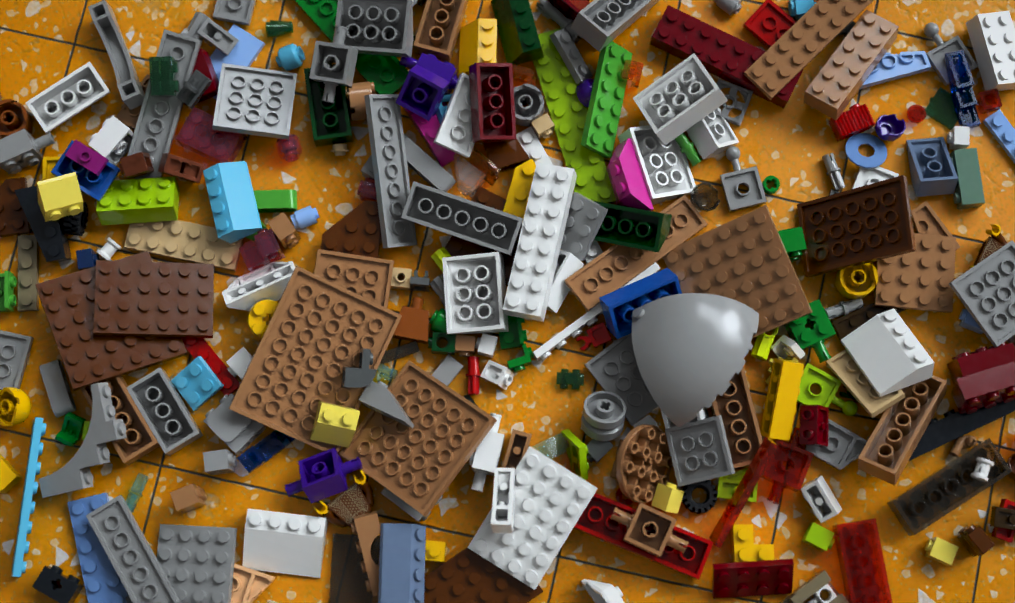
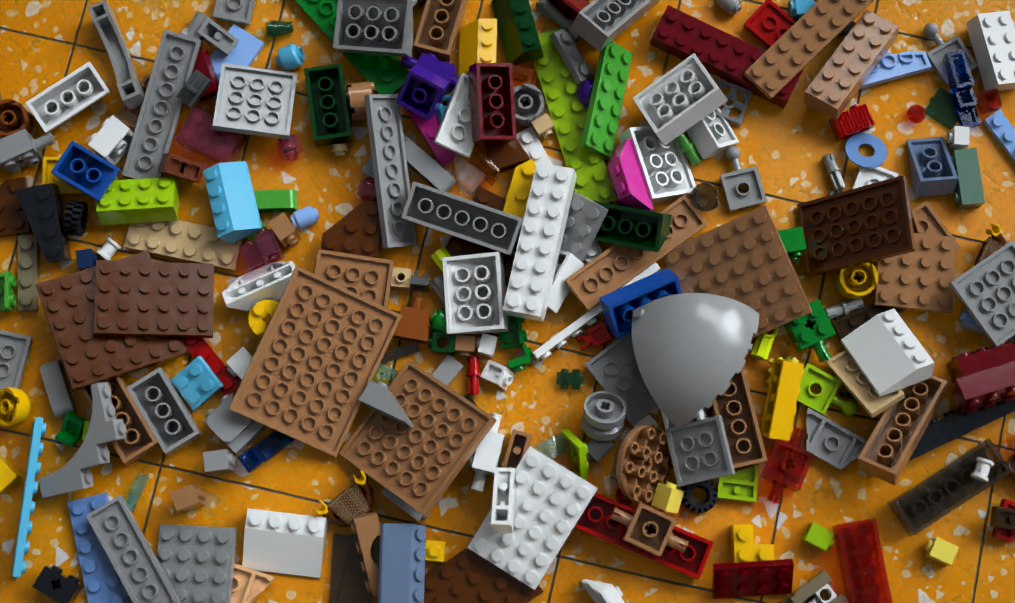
(59, 197): light yellow slope -> none
(86, 157): magenta plate -> none
(136, 165): copper brick -> none
(162, 76): clear green brick -> none
(323, 475): dark purple brick -> none
(334, 52): light grey brick -> none
(334, 424): light yellow slope -> none
(359, 376): dark grey brick -> none
(632, 71): clear orange bracket -> none
(743, 492): clear red tile -> none
(768, 179): green bush -> none
(785, 346): white bracket -> none
(814, 425): dark red bracket -> none
(821, 499): white brick -> none
(889, 127): dark purple hair -> none
(961, 443): medium nougat arm -> none
(975, 540): reddish brown brick -> none

